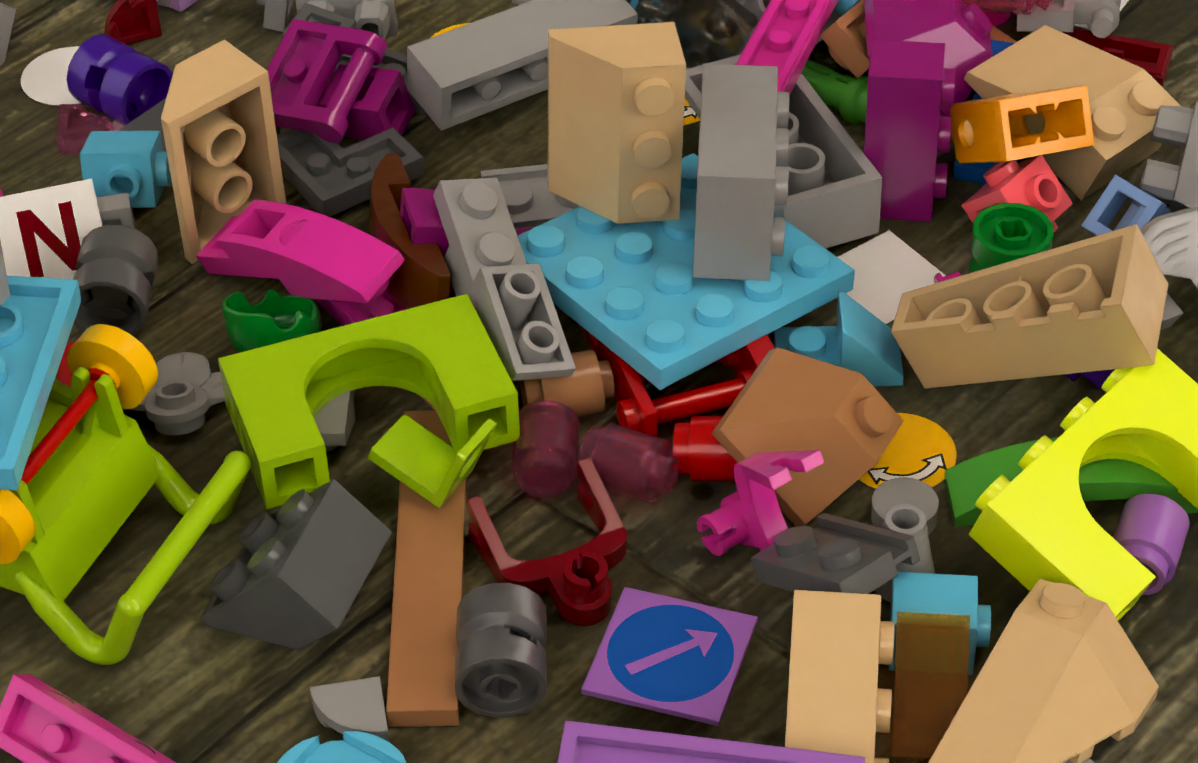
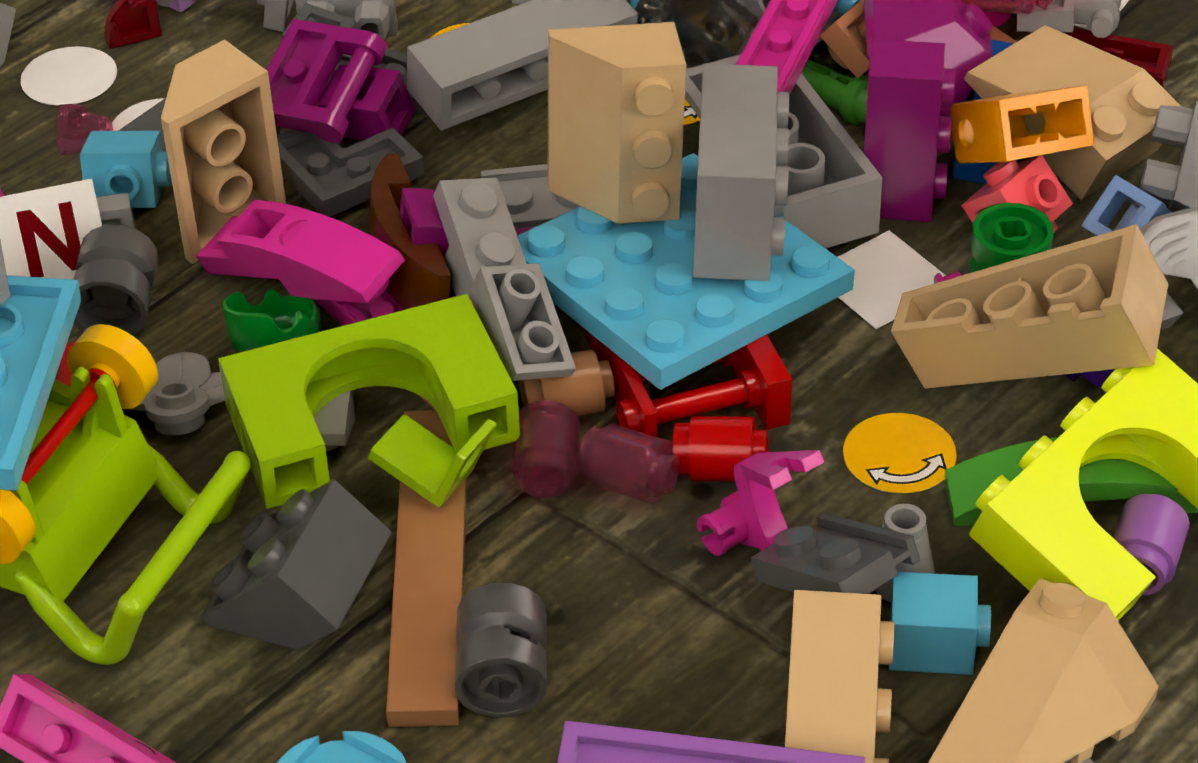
(116, 78): dark purple wheel -> none
(351, 706): light grey tile -> none
(569, 574): dark red piece -> none
(670, 656): piece -> none
(809, 406): medium nougat slope -> none
(855, 343): medium azure slope -> none
(905, 491): light grey tile -> none
(927, 680): clear orange tile -> none

